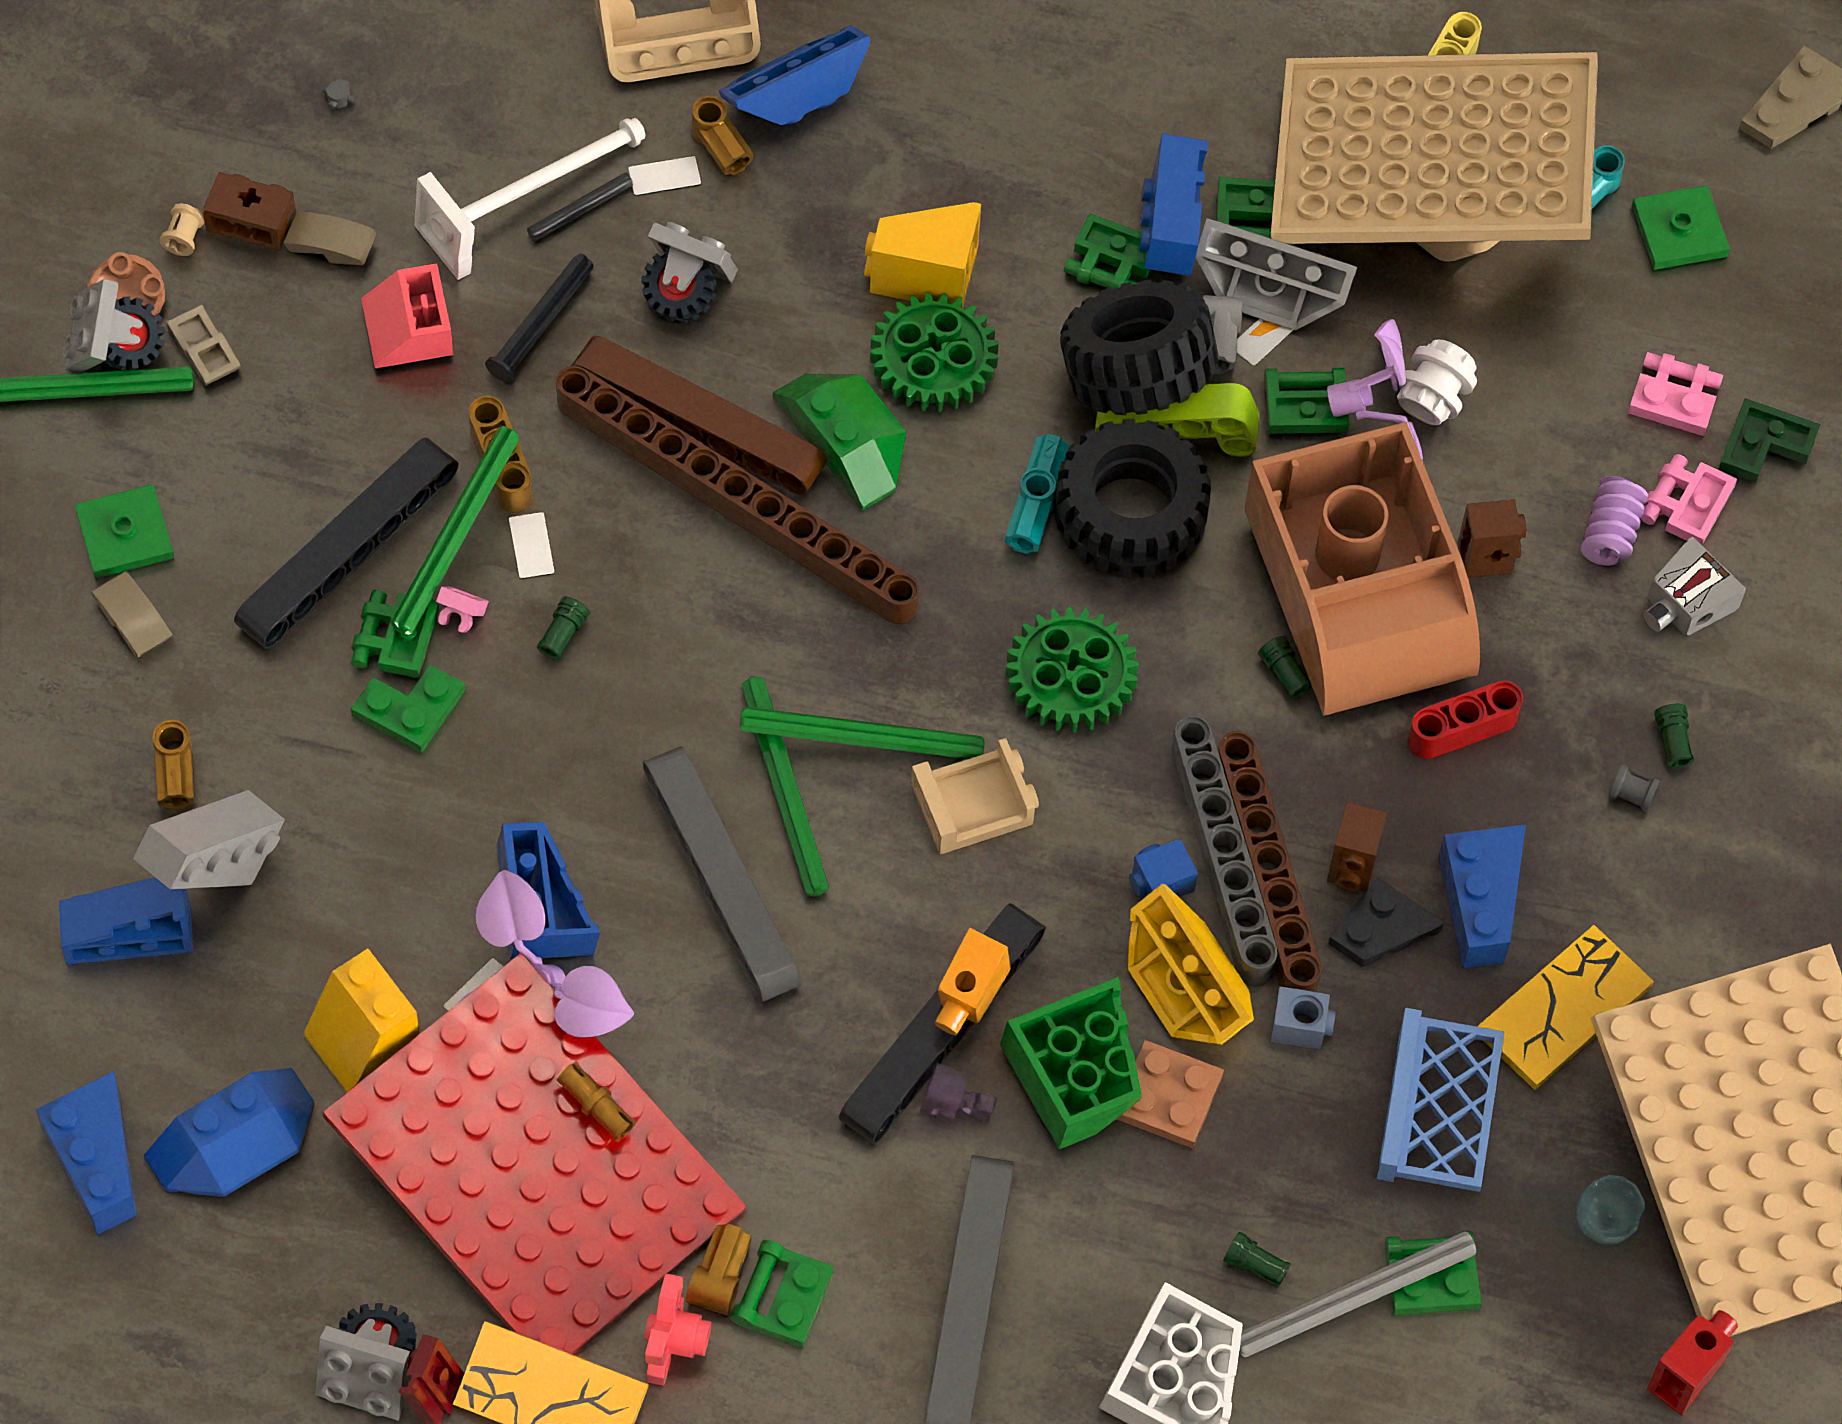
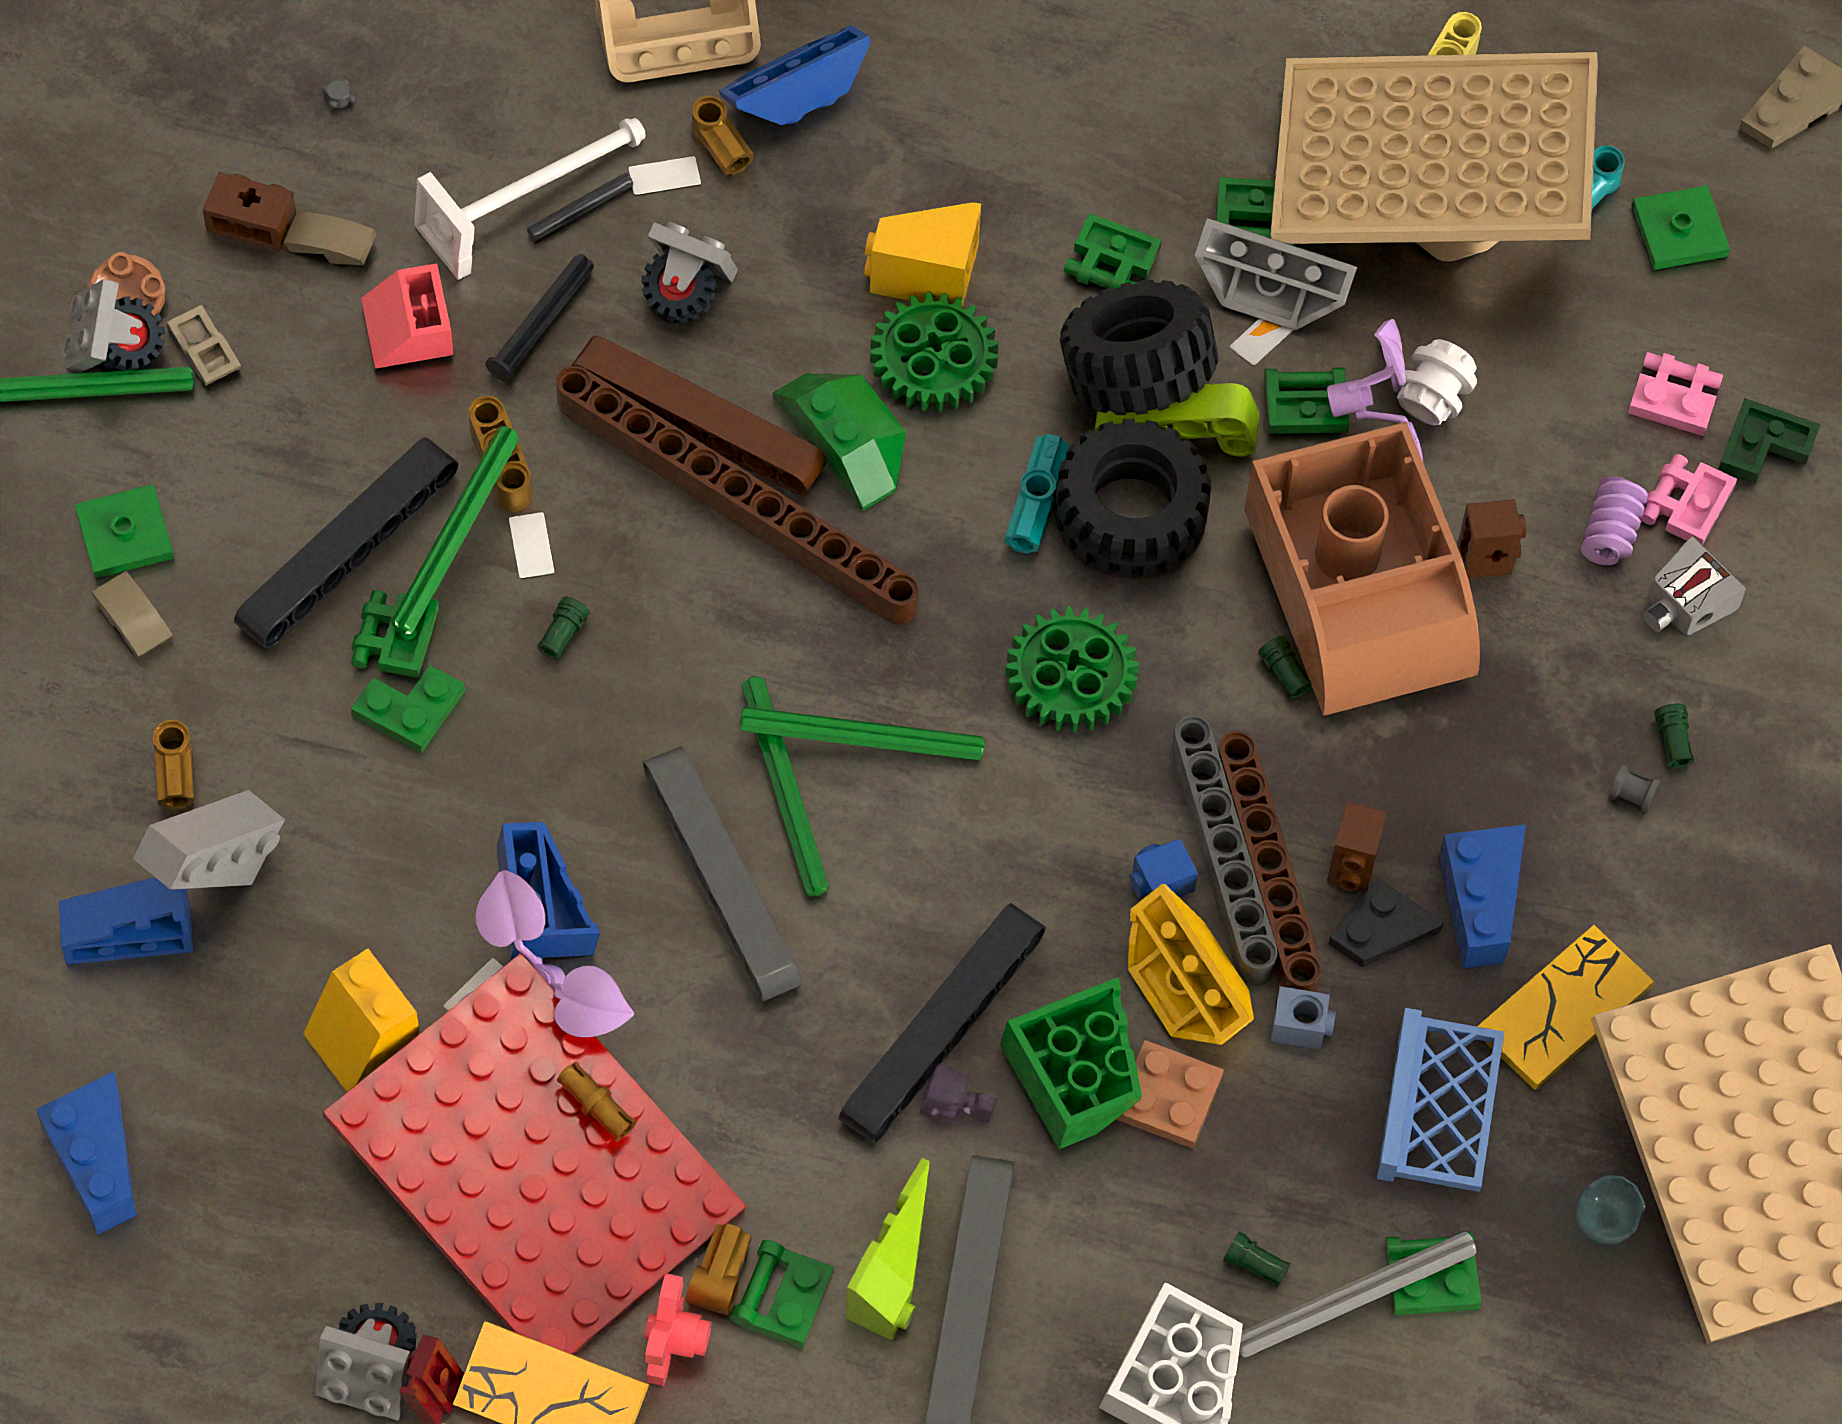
(182, 229): tan bush -> none
(233, 1135): blue wedge -> none
(462, 603): bright pink tile -> none
(885, 1278): none -> lime wedge
(975, 798): tan panel -> none
(979, 967): light orange torso -> none
(1173, 205): blue wedge -> none
(1226, 323): light grey piece -> none
(1455, 734): red beam -> none
(1693, 1360): red torso -> none

